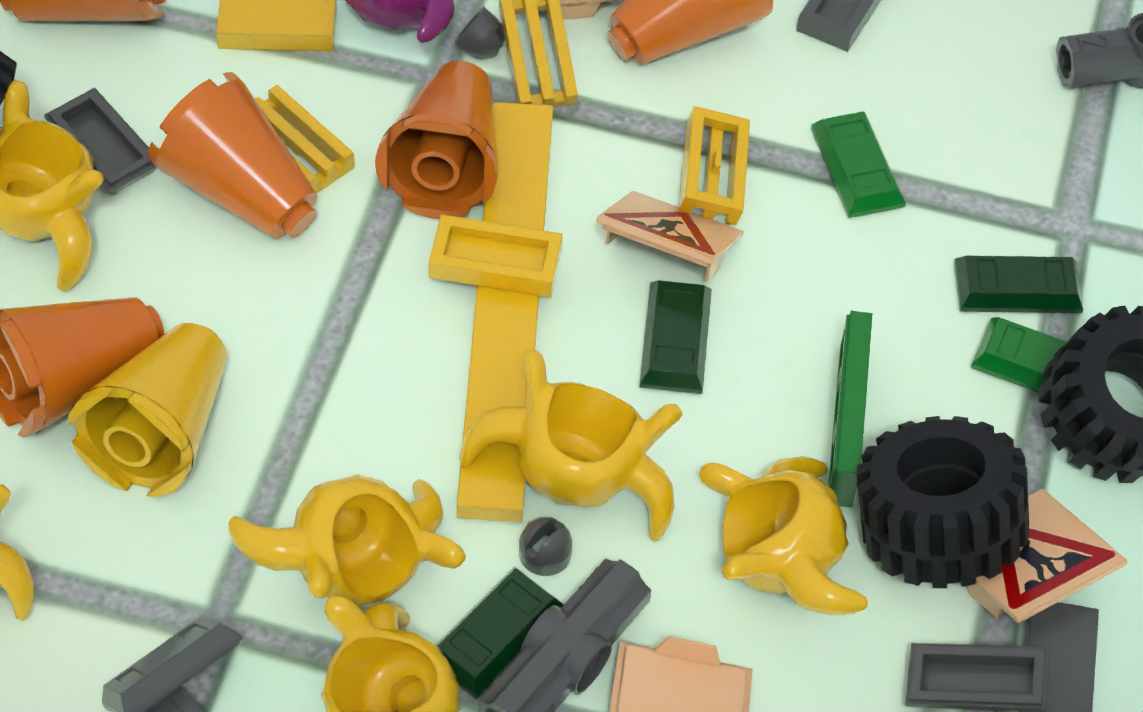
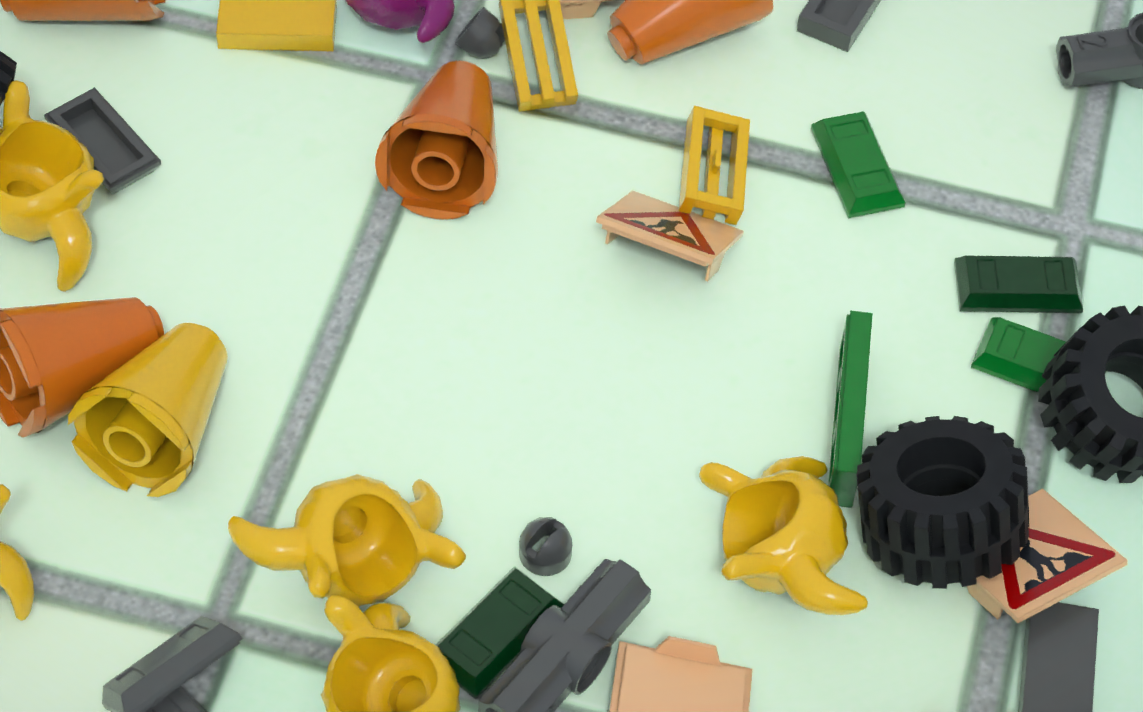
(235, 158): orange cone -> none
(311, 130): yellow tile -> none
(495, 255): yellow tile -> none
(503, 318): yellow tile -> none
(580, 444): yellow piece -> none
(676, 337): dark green tile -> none
(978, 677): dark grey tile -> none

